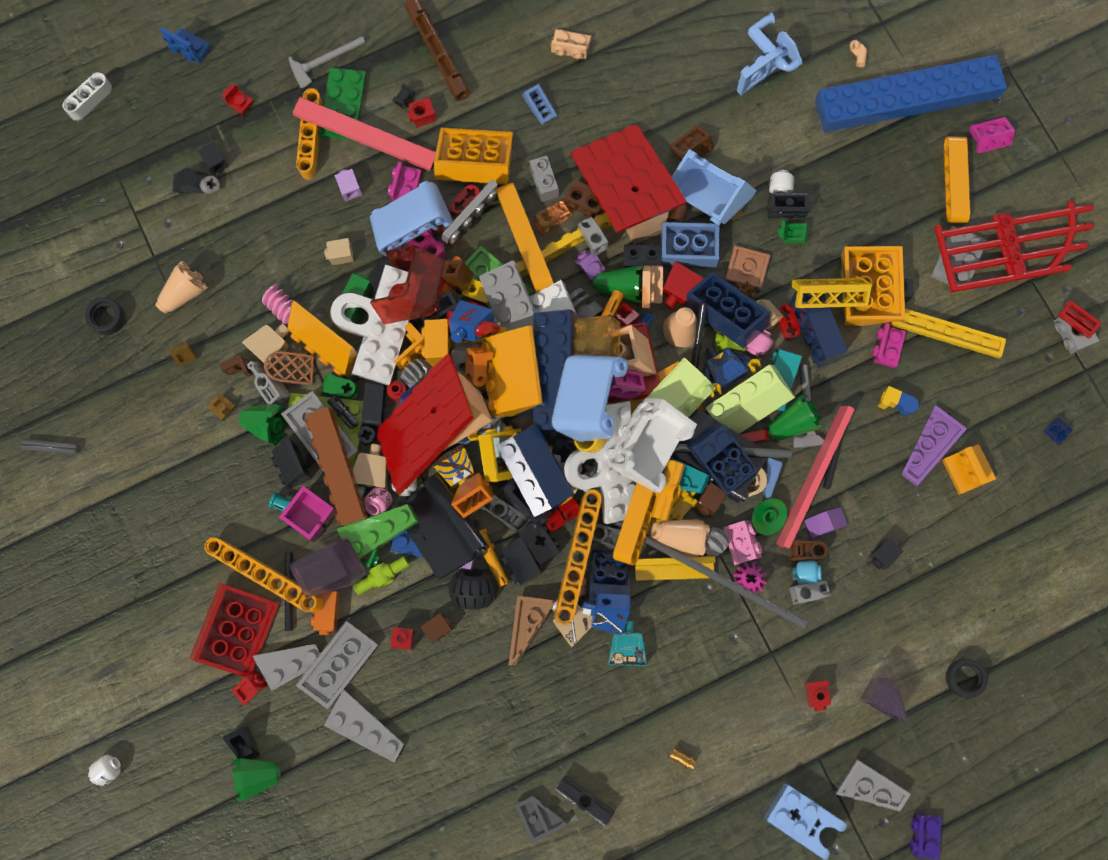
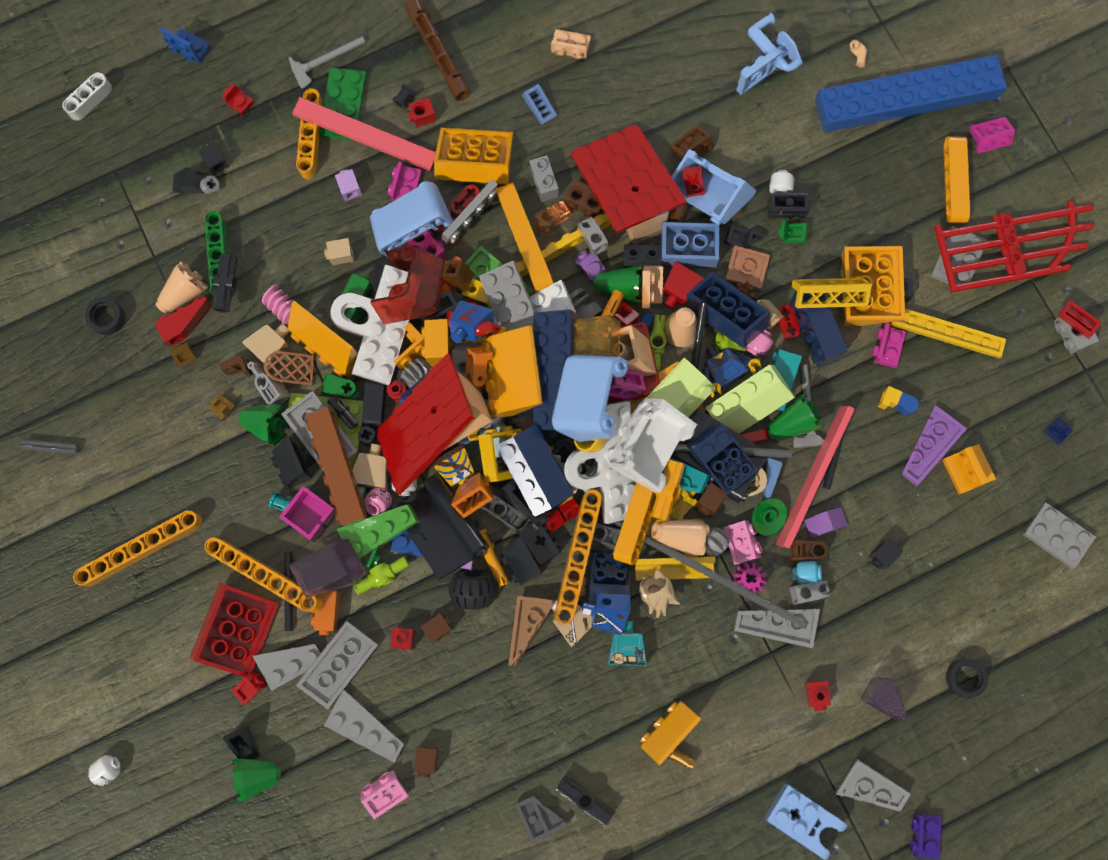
(128, 549): none -> light orange beam
(181, 323): none -> red slope
(218, 247): none -> green beam
(224, 283): none -> black piece
(382, 794): none -> bright pink bracket
(425, 761): none -> reddish brown brick
(657, 593): none -> tan hair
(658, 334): none -> lime pin
(669, 732): none -> light orange slope
(694, 181): none -> red brick
(741, 237): none -> black slope
(774, 627): none -> light grey wing
(1059, 535): none -> light grey plate

